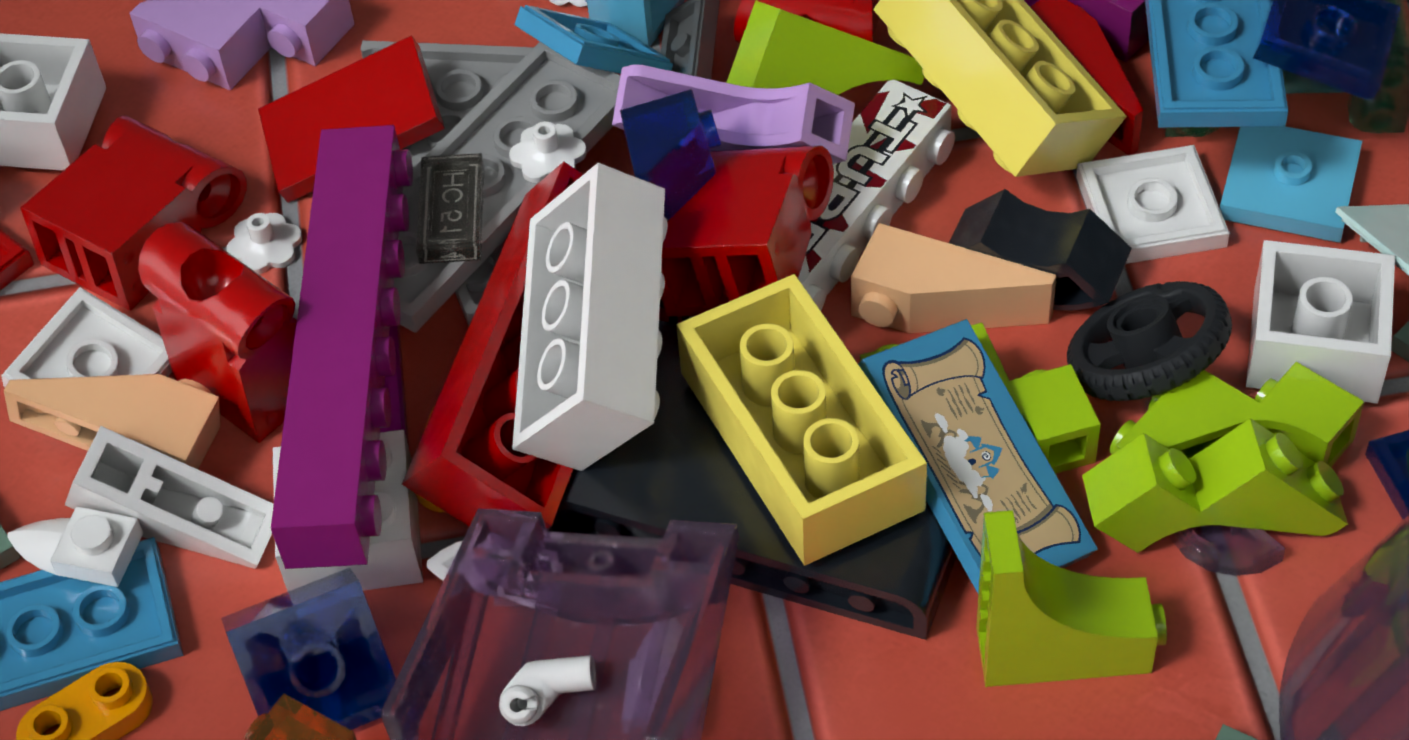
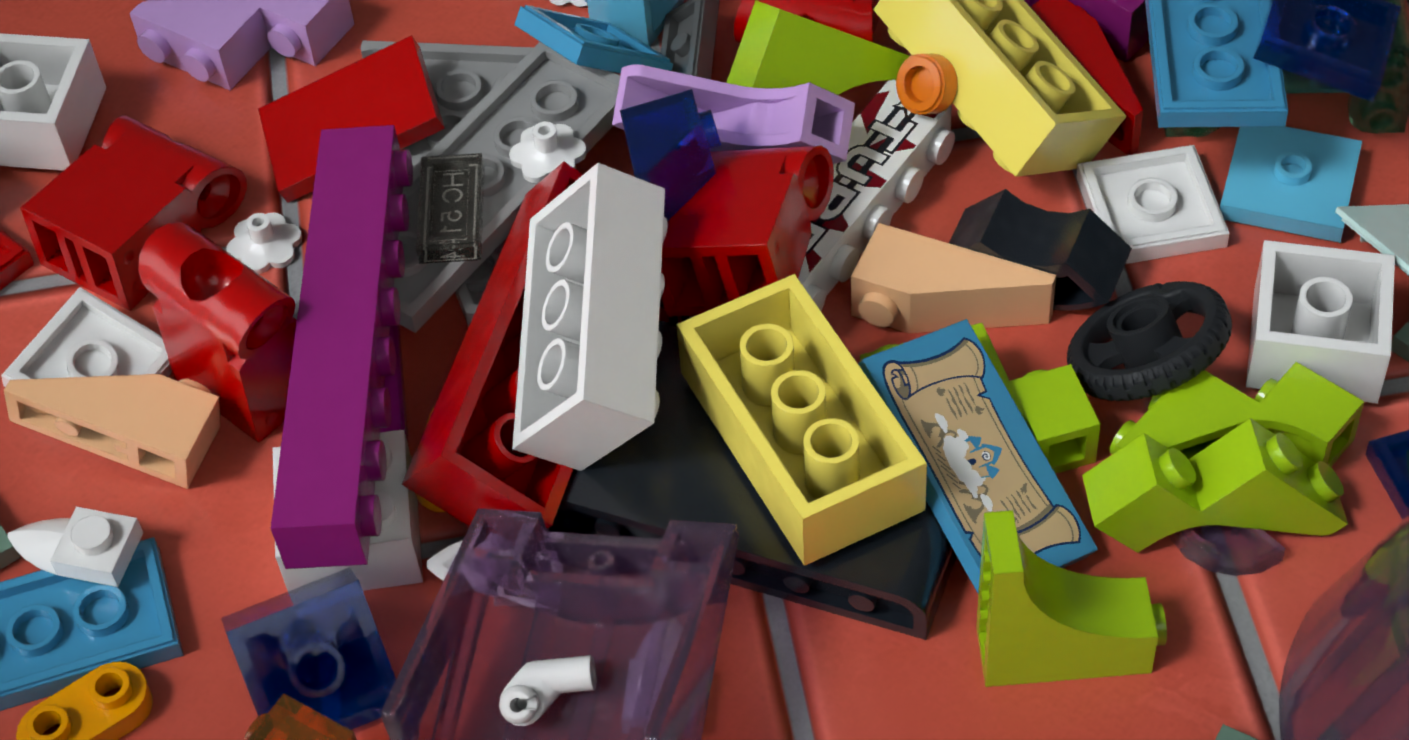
(172, 500): white slope -> none
(926, 83): none -> orange tile

